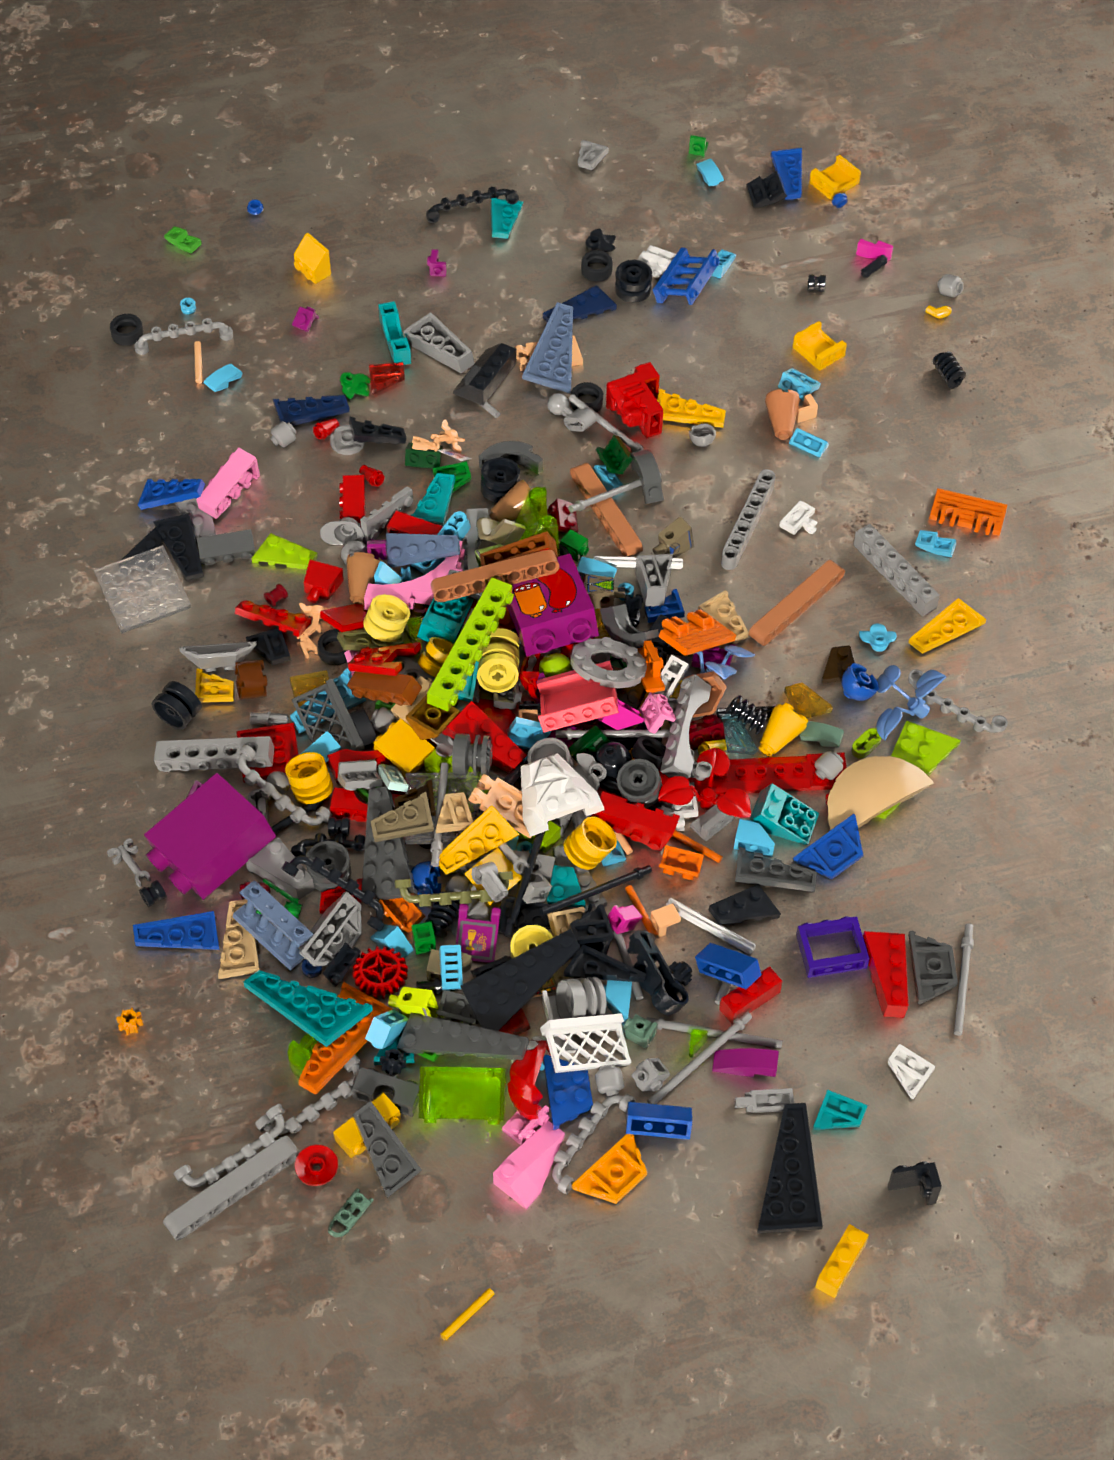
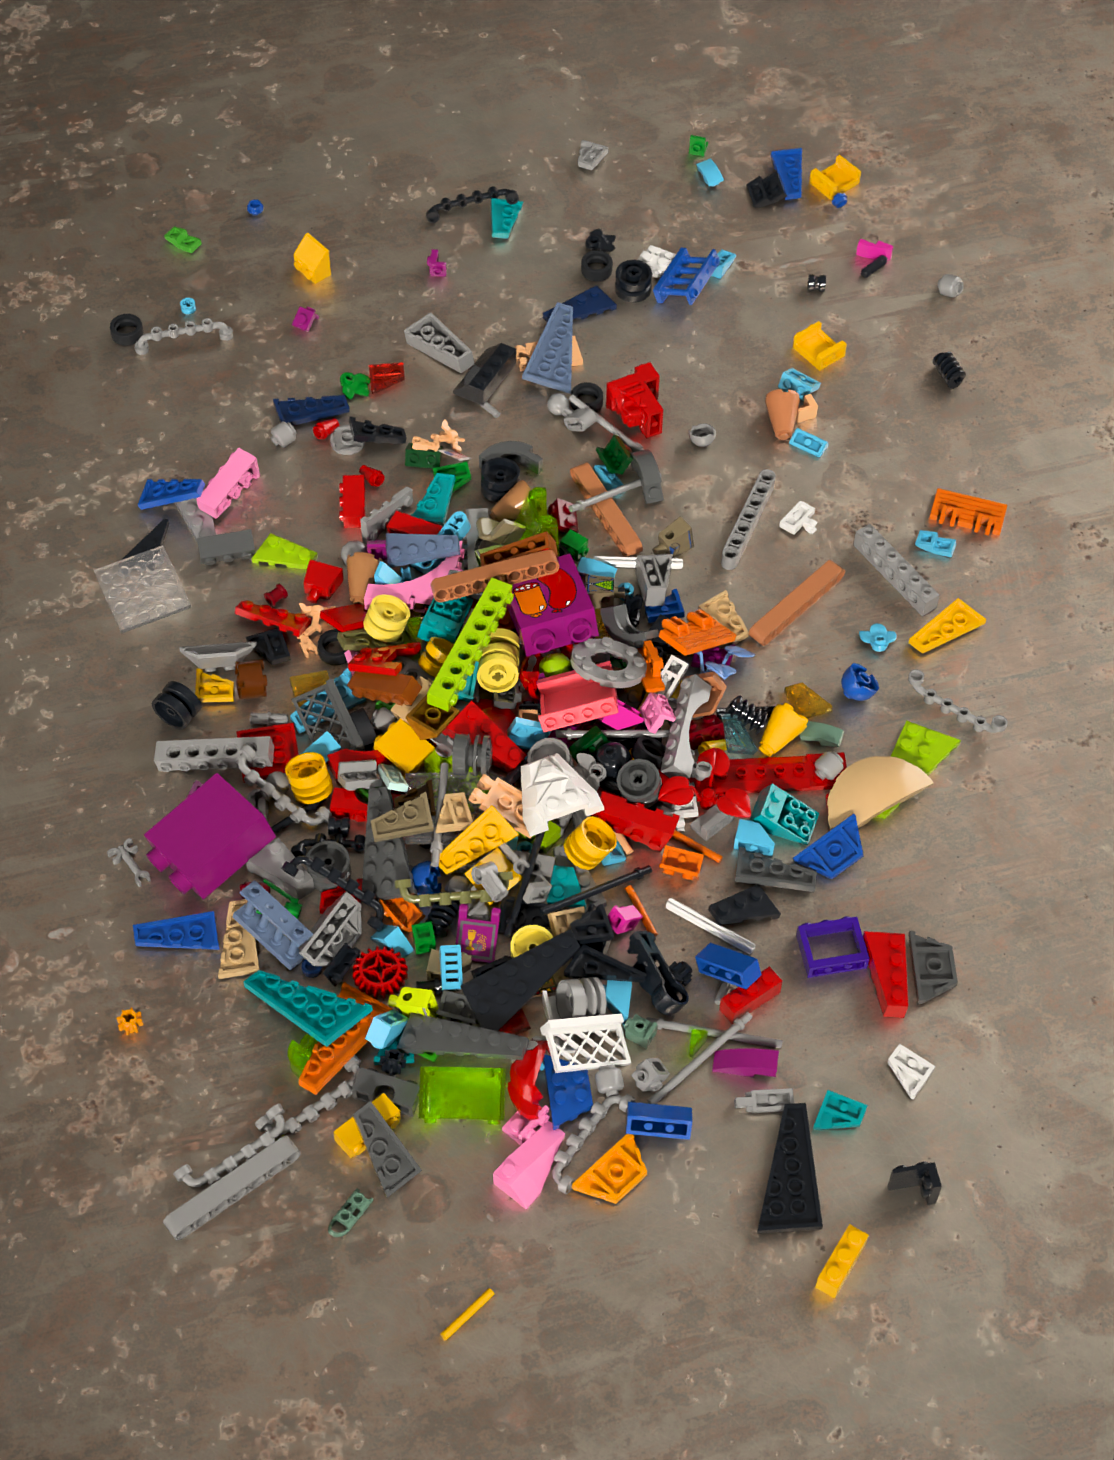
(151, 894): black wheel -> none
(181, 543): black wing -> none
(198, 362): light nougat bar -> none
(220, 379): medium azure slope -> none
(316, 1156): red dish -> none
(341, 531): light grey piece -> none
(390, 323): teal arch -> none
(626, 959): light grey bar -> none
(663, 918): light nougat panel -> none
(689, 410): yellow wing -> none
(838, 661): dark brown wing -> none
(864, 741): lime beam -> none
(890, 718): medium blue plant -> none
(940, 312): yellow arm -> none
(967, 944): light grey bar -> none

